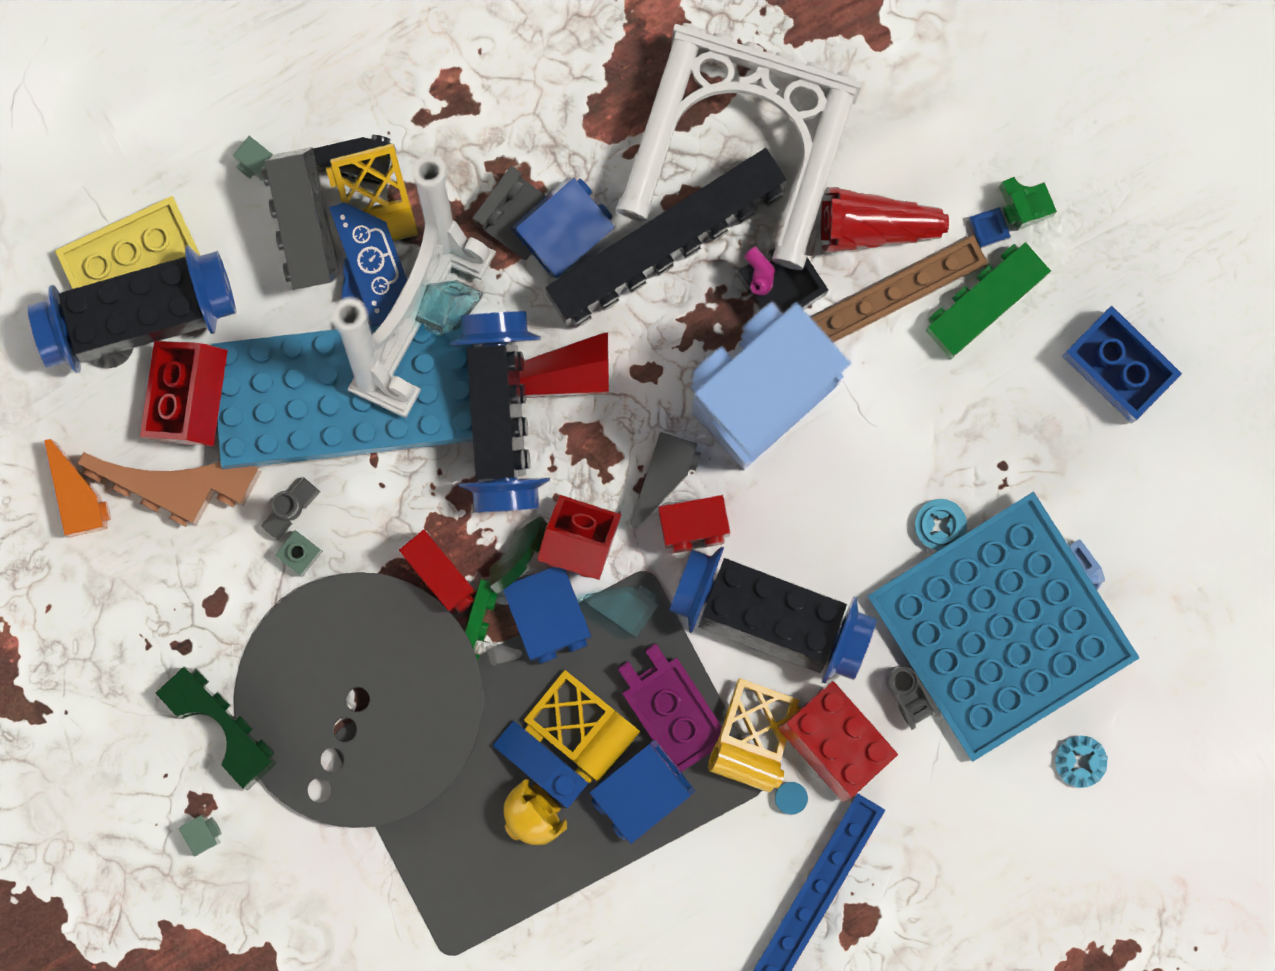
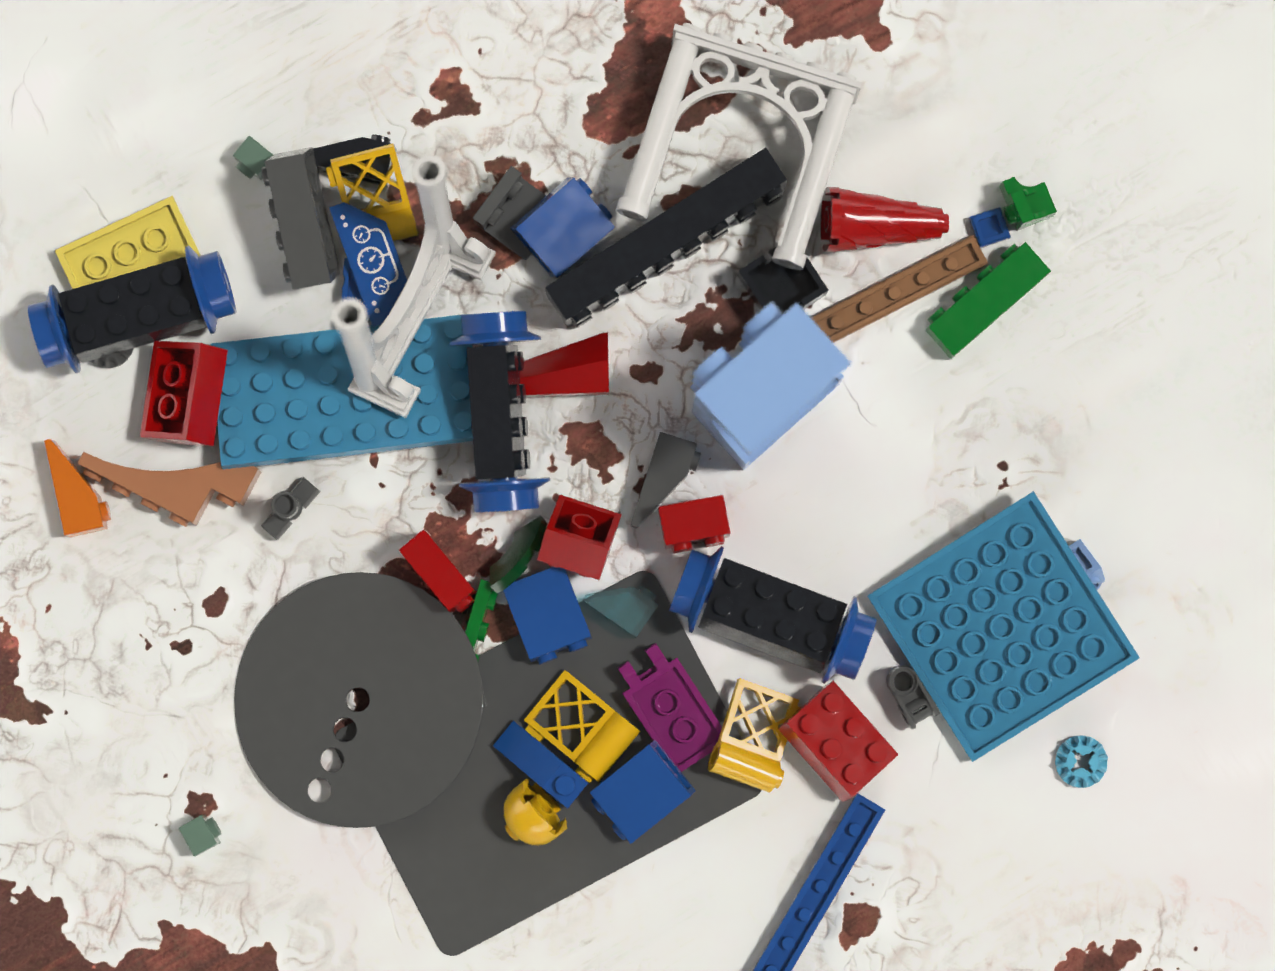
(244, 756): dark green arch -> none
(300, 565): sand green plate -> none
(444, 305): clear light blue slope -> none
(500, 654): clear slope -> none
(763, 272): dark pink arm -> none
(791, 798): dark azure tile -> none
(940, 508): medium azure gear -> none
(1121, 364): blue brick -> none

